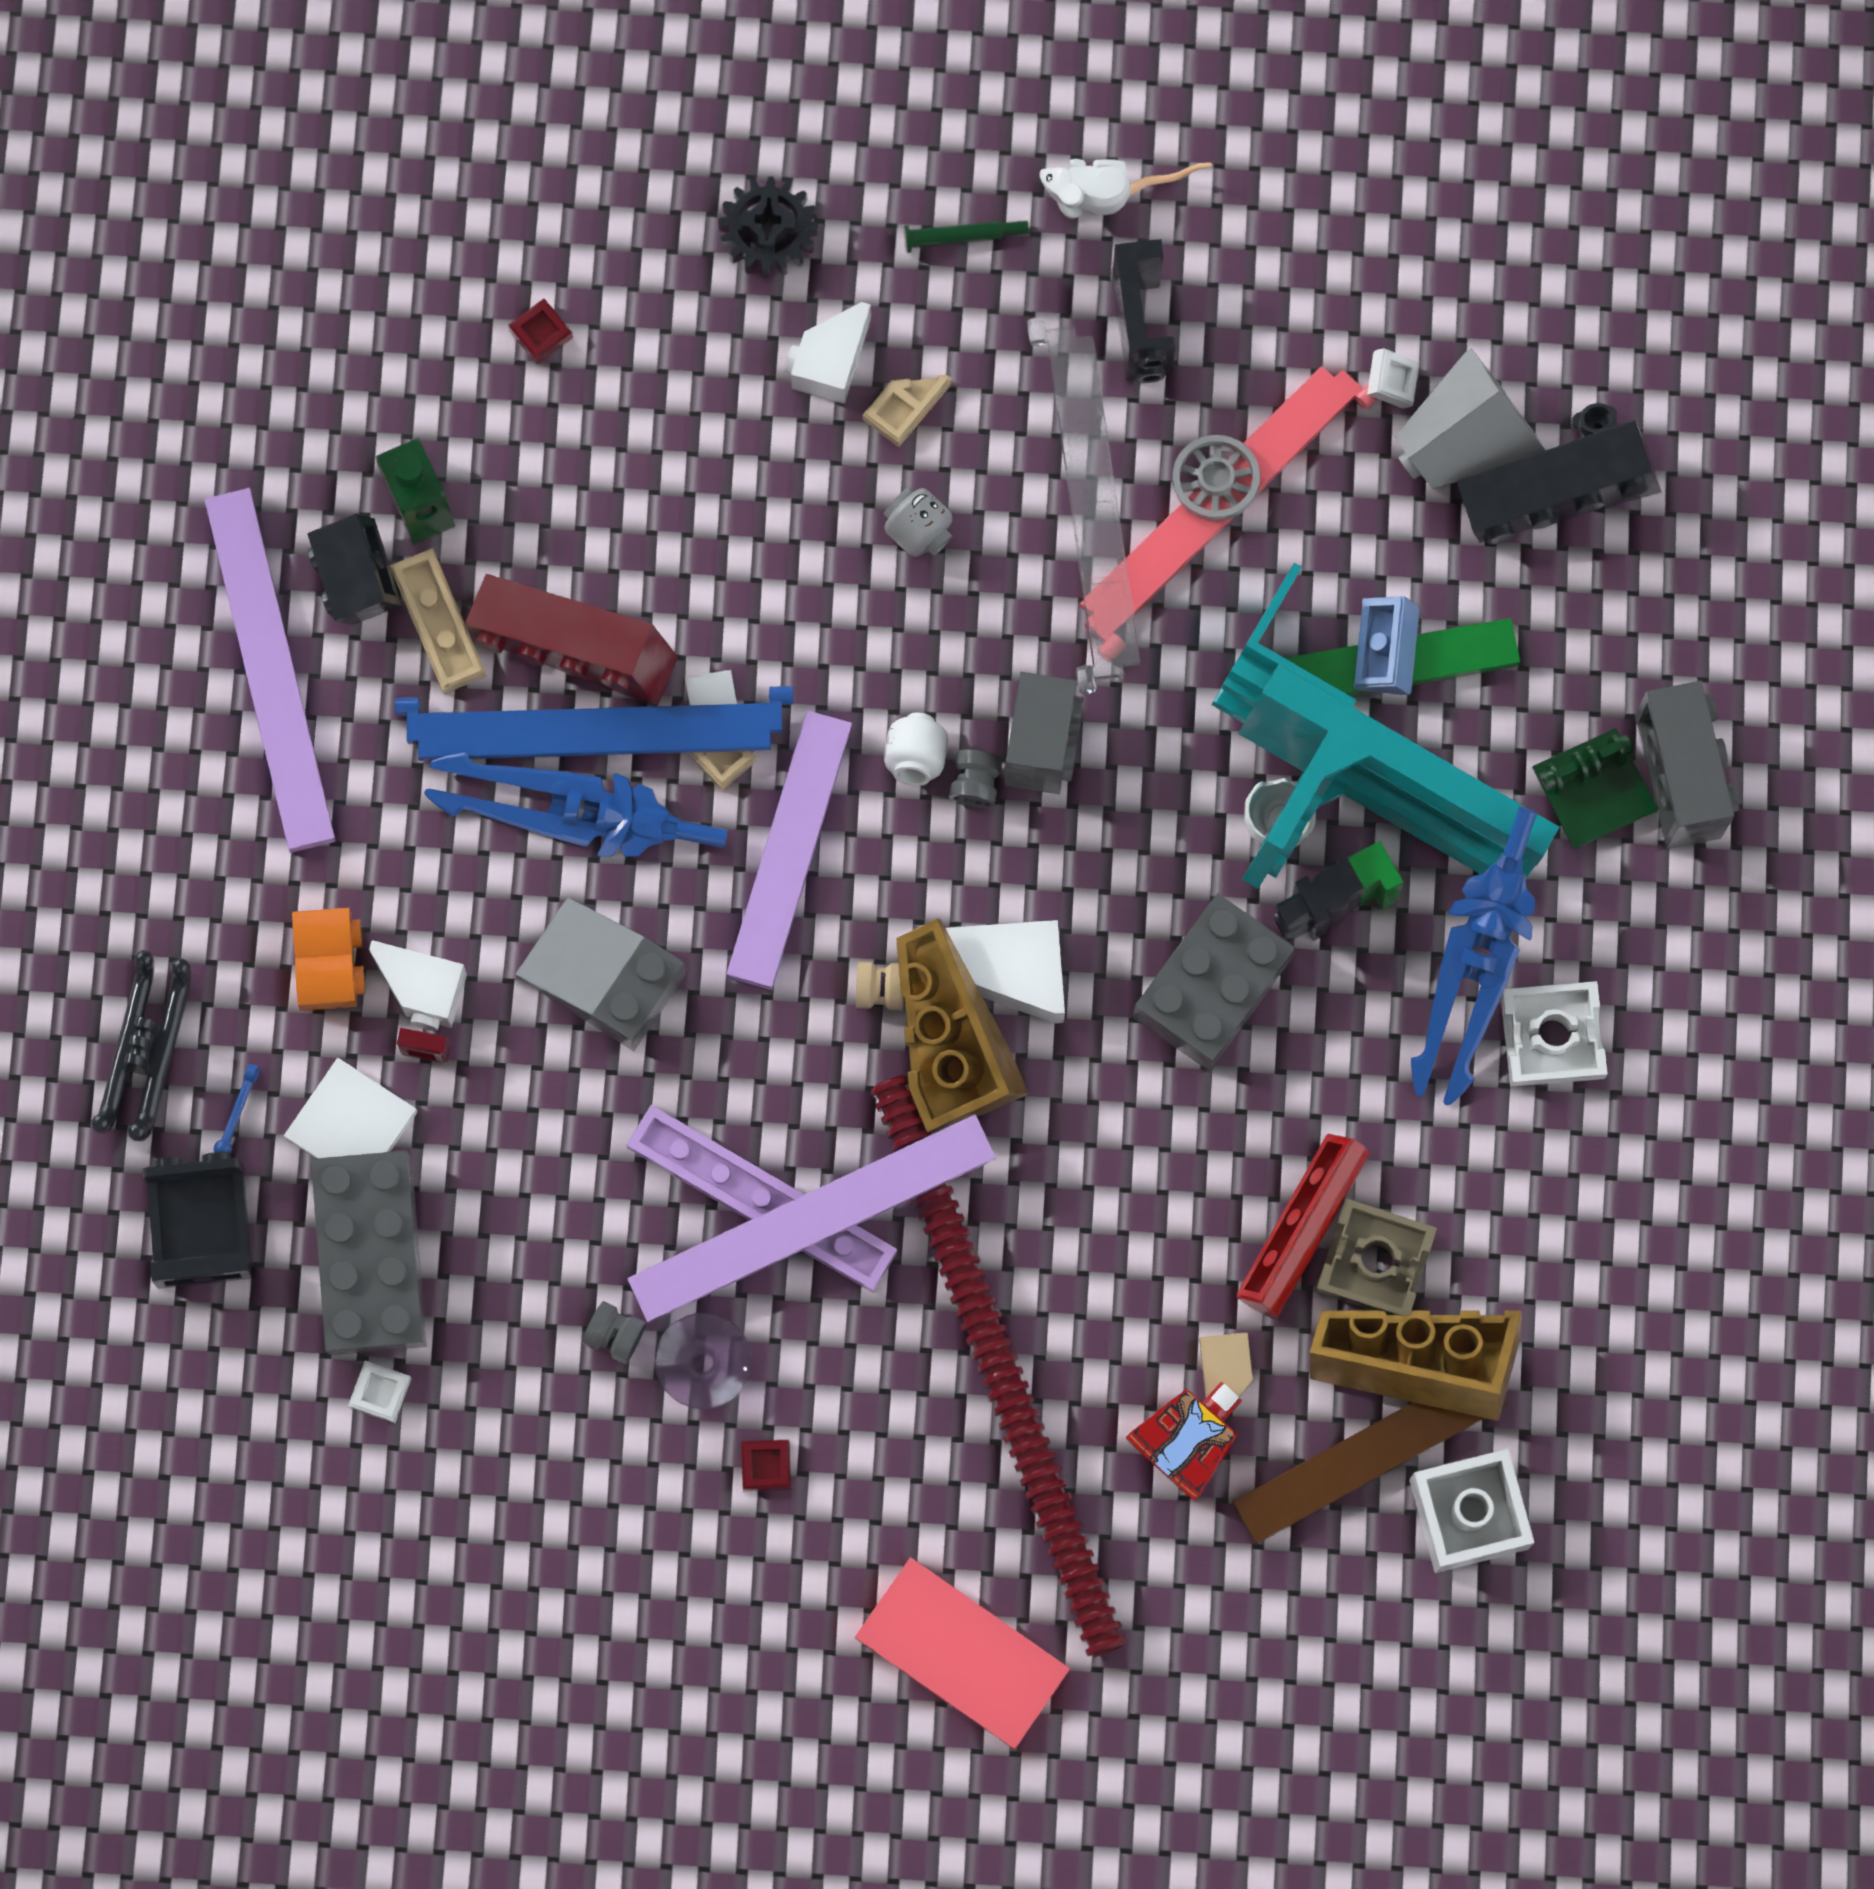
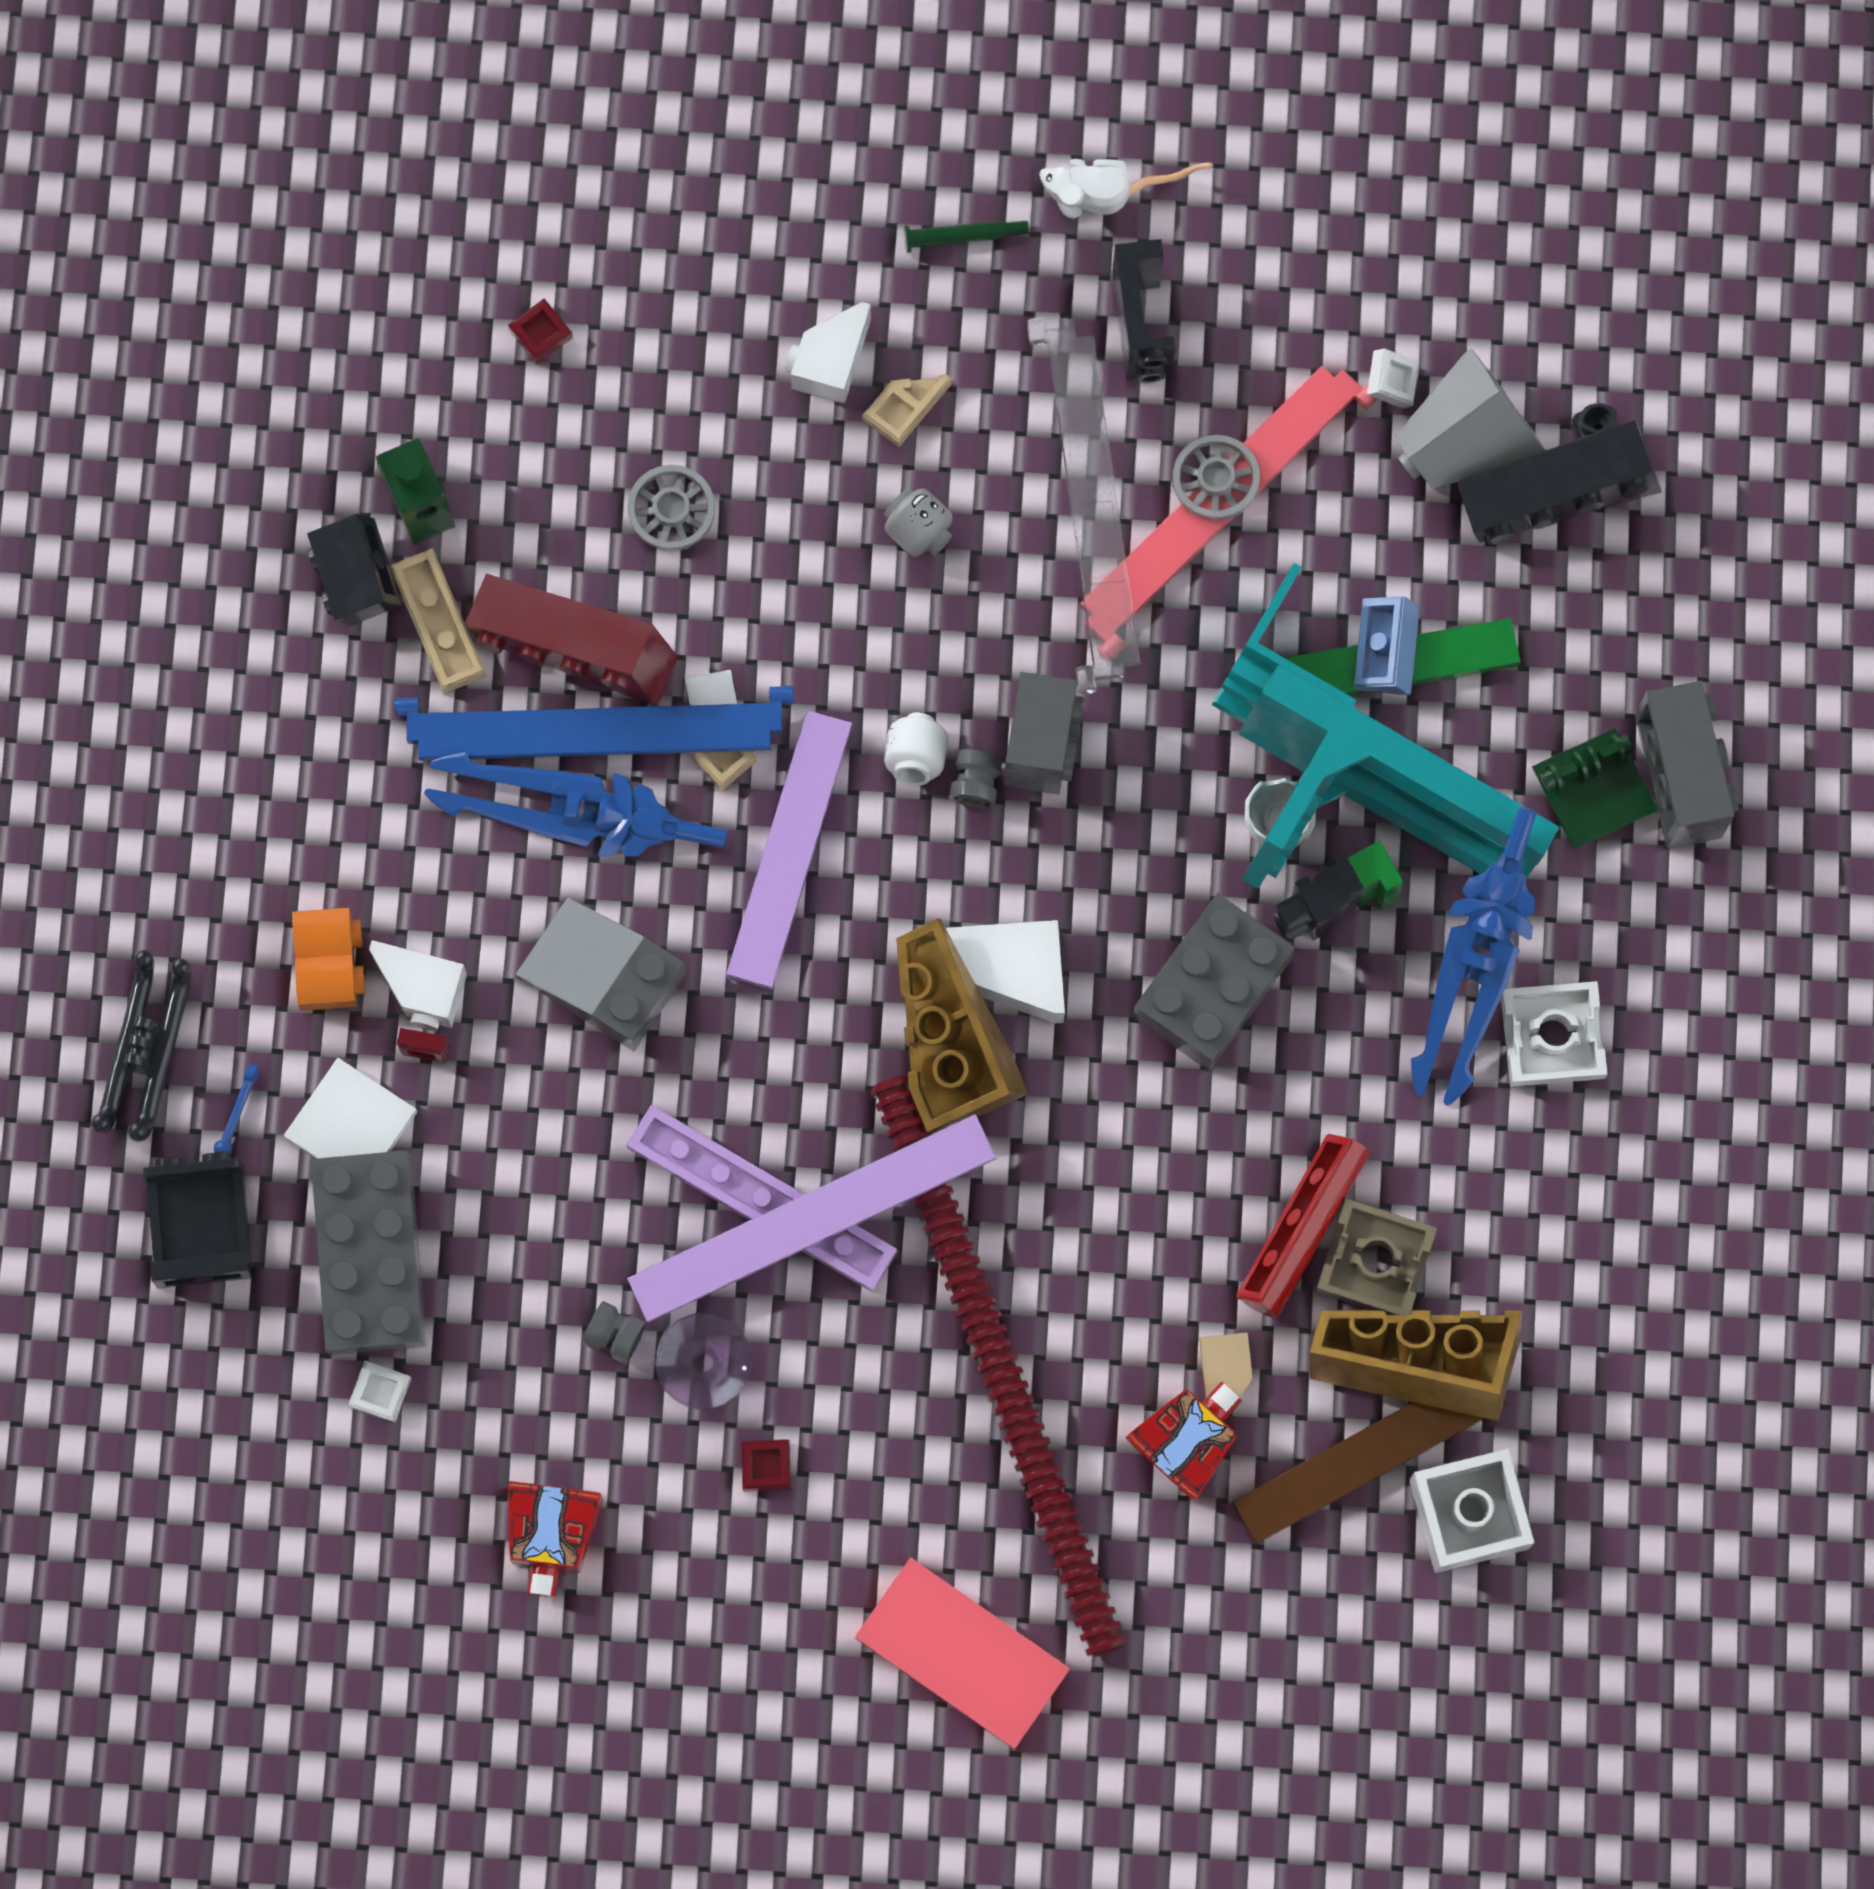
(270, 670): lavender tile -> none
(550, 1531): none -> torso
(671, 508): none -> light grey wheel
(751, 223): black gear -> none
(869, 986): tan wheel -> none

